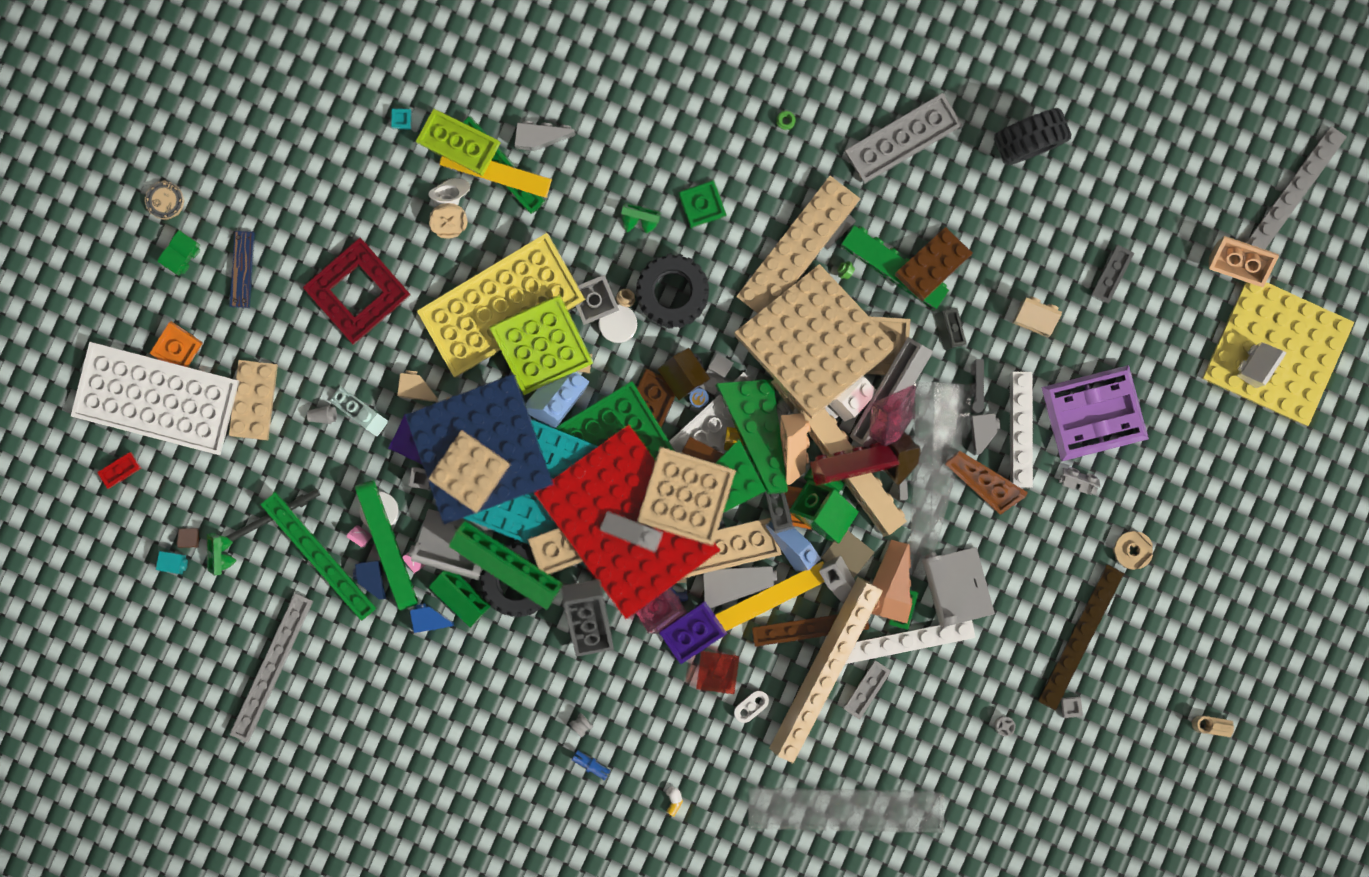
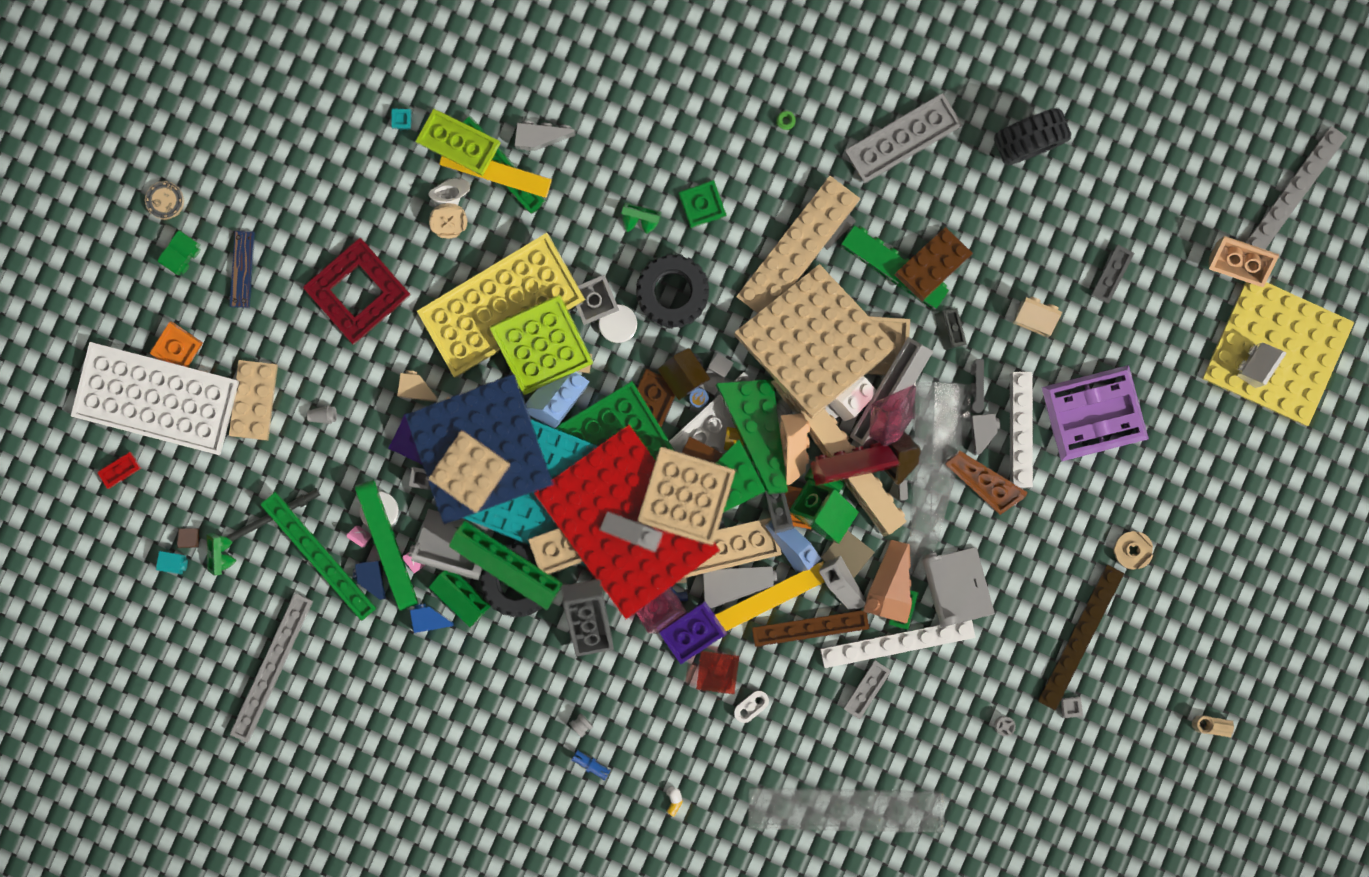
(358, 411): light aqua slope -> none
(625, 298): tan plate -> none
(825, 669): tan brick -> none
(846, 270): bright green plate -> none
(1087, 482): light grey hinge -> none

